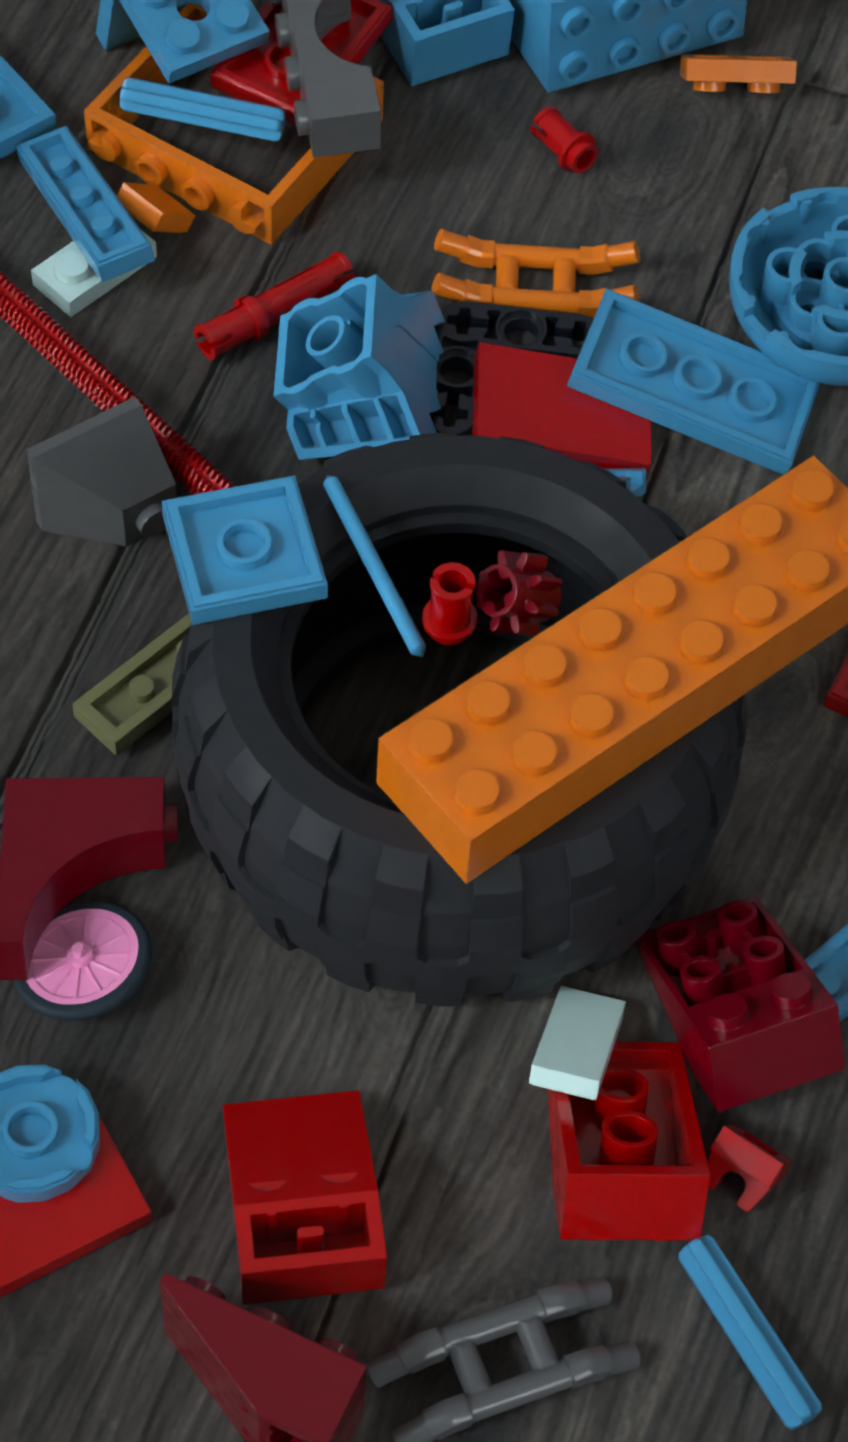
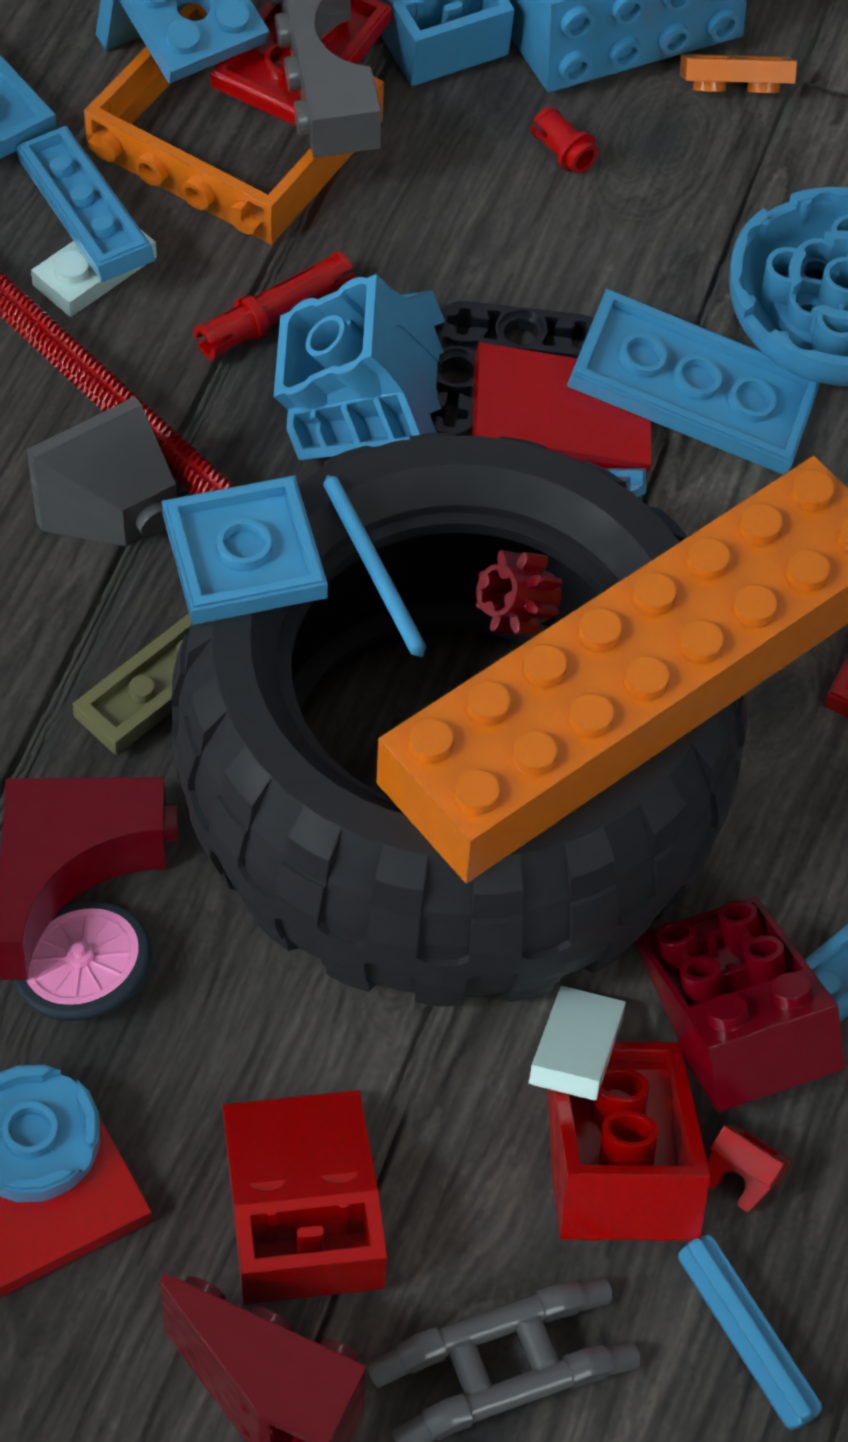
(155, 208): orange tile -> none
(202, 109): dark azure axle -> none
(450, 612): red pin -> none
(511, 257): orange piece -> none

